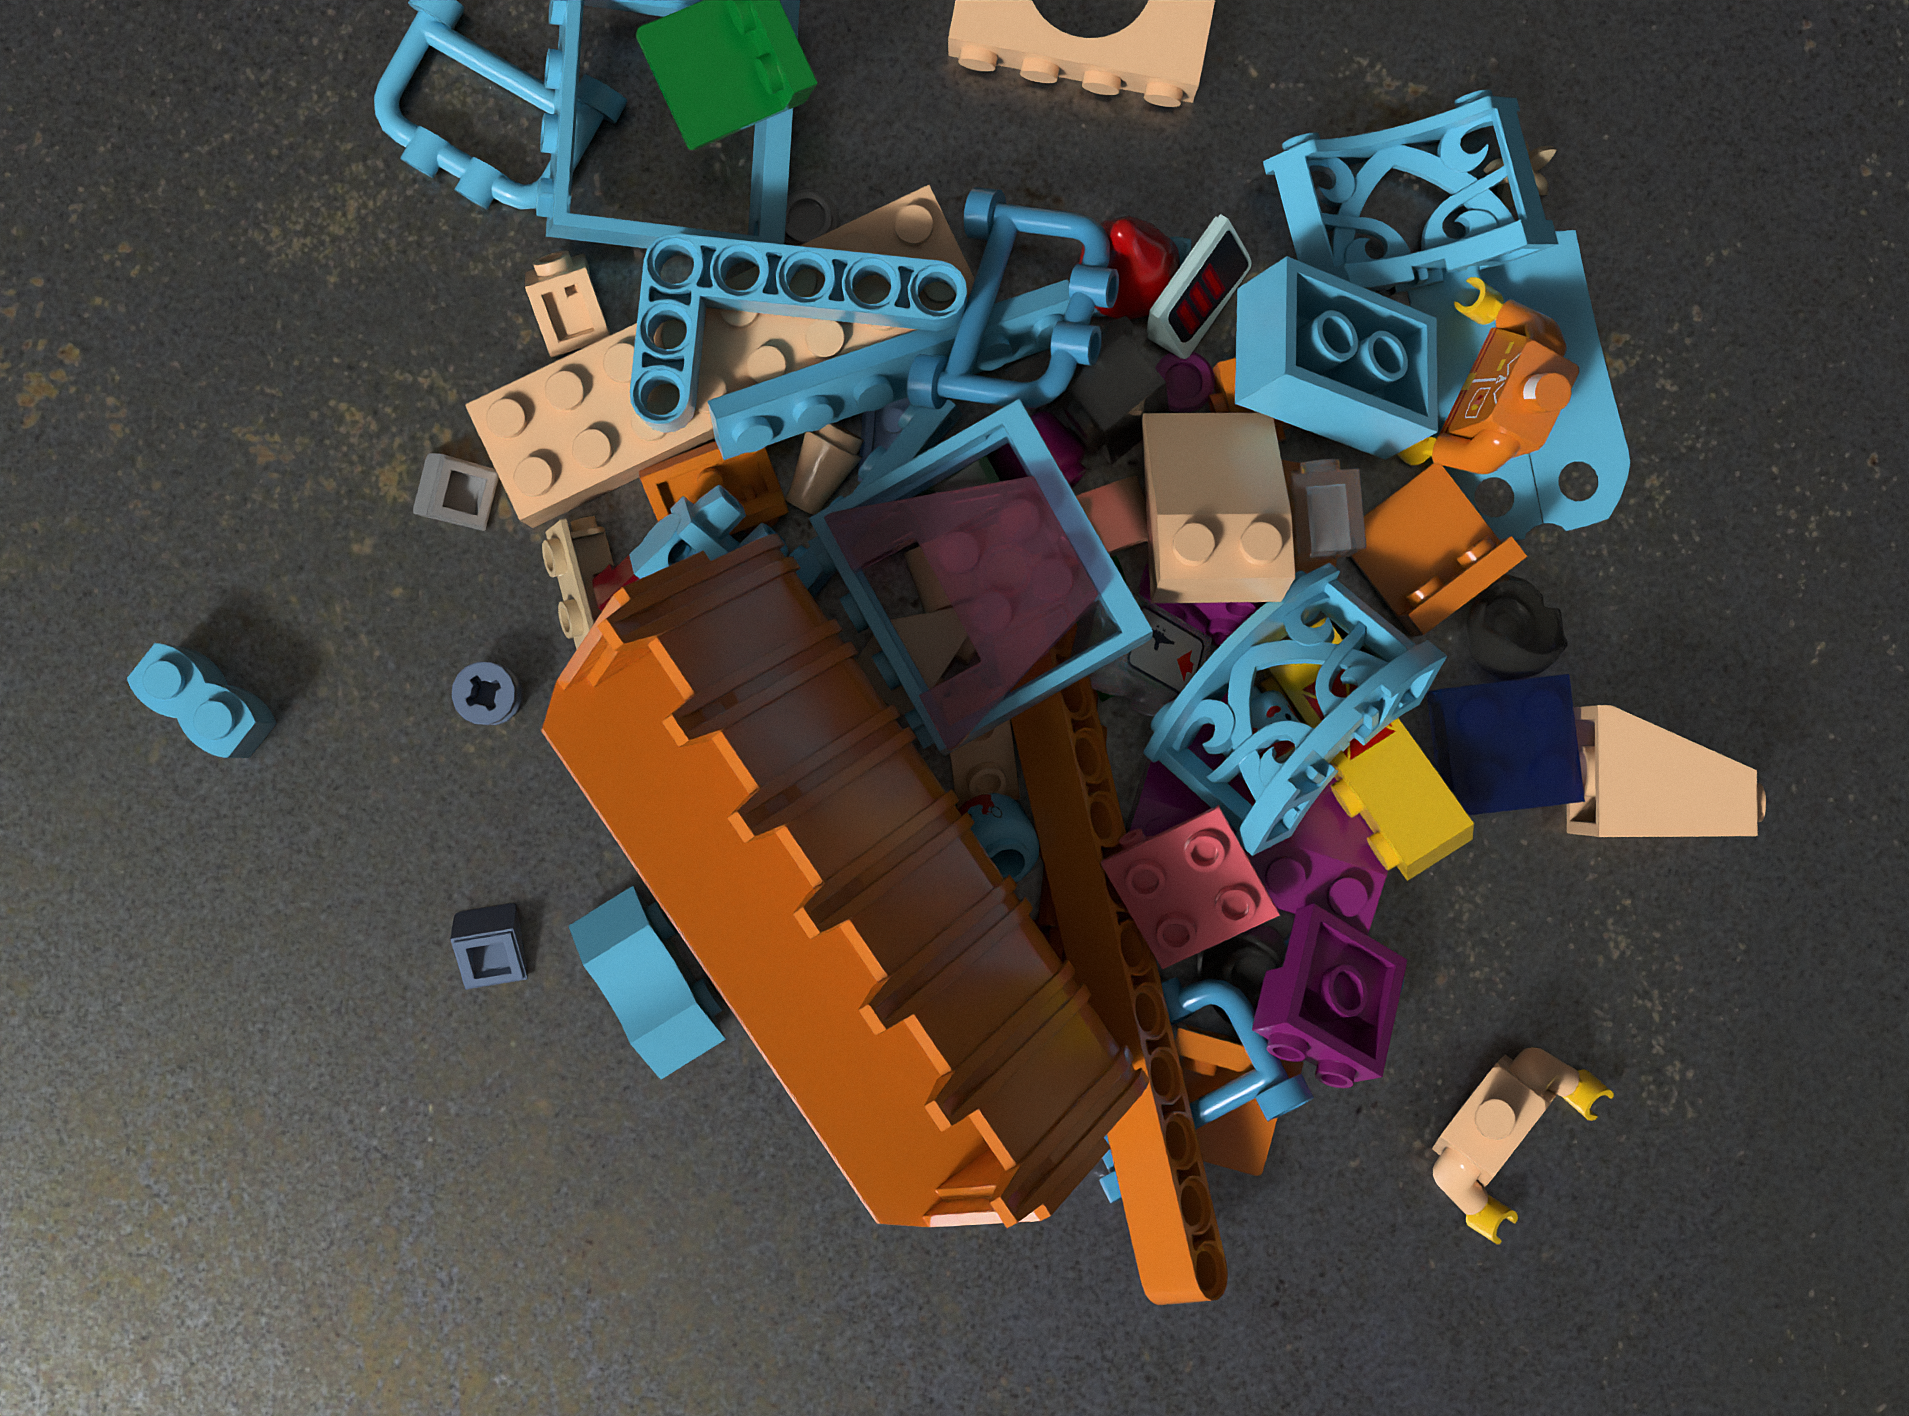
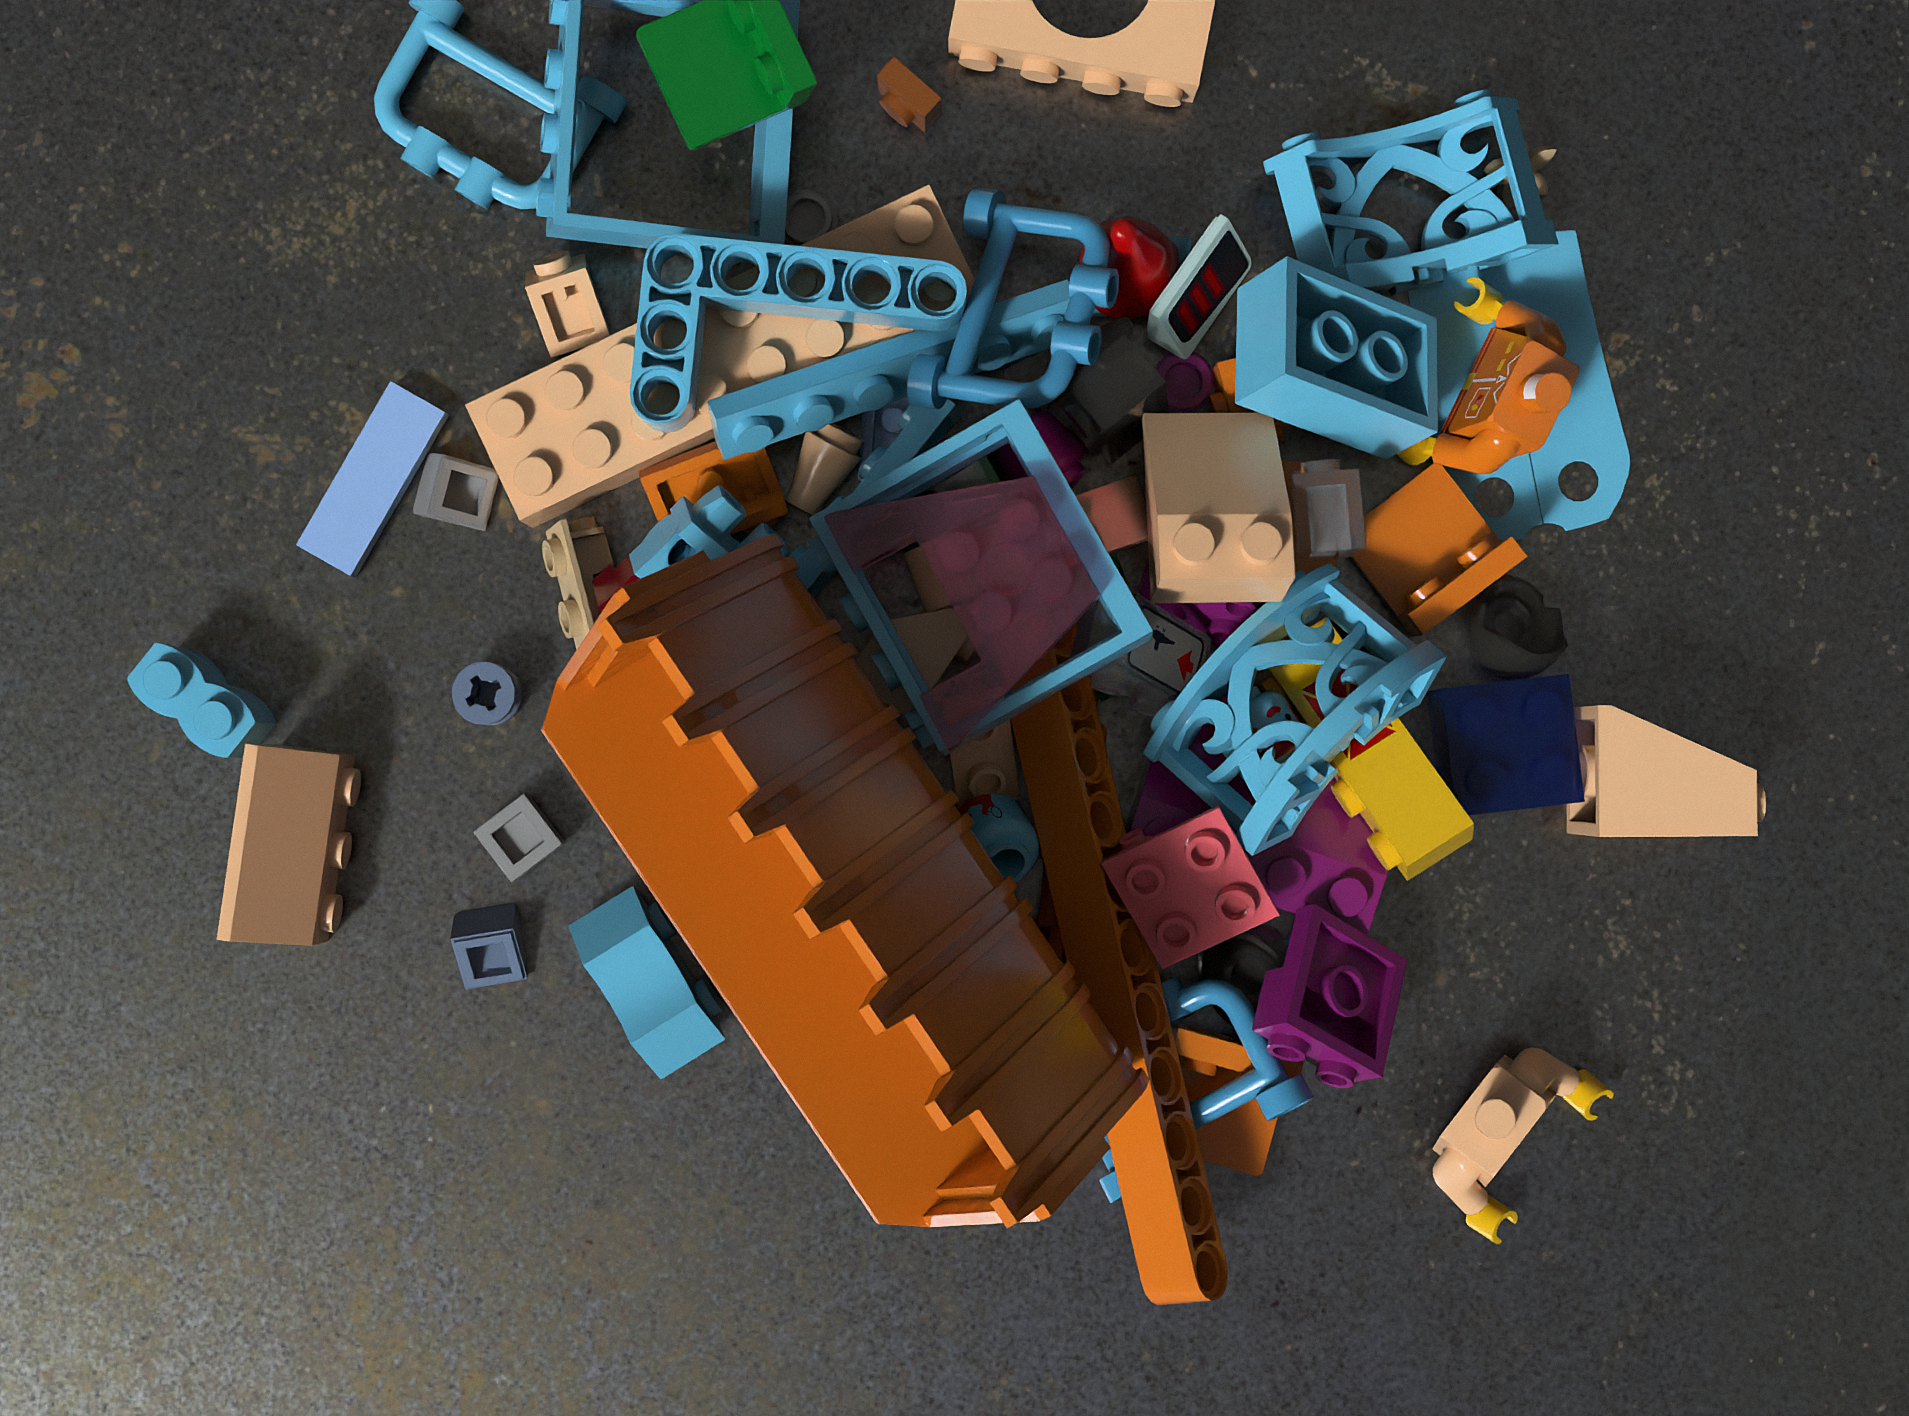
(288, 845): none -> light nougat slope
(372, 479): none -> light blue tile
(519, 837): none -> light grey plate
(907, 96): none -> dark orange plate

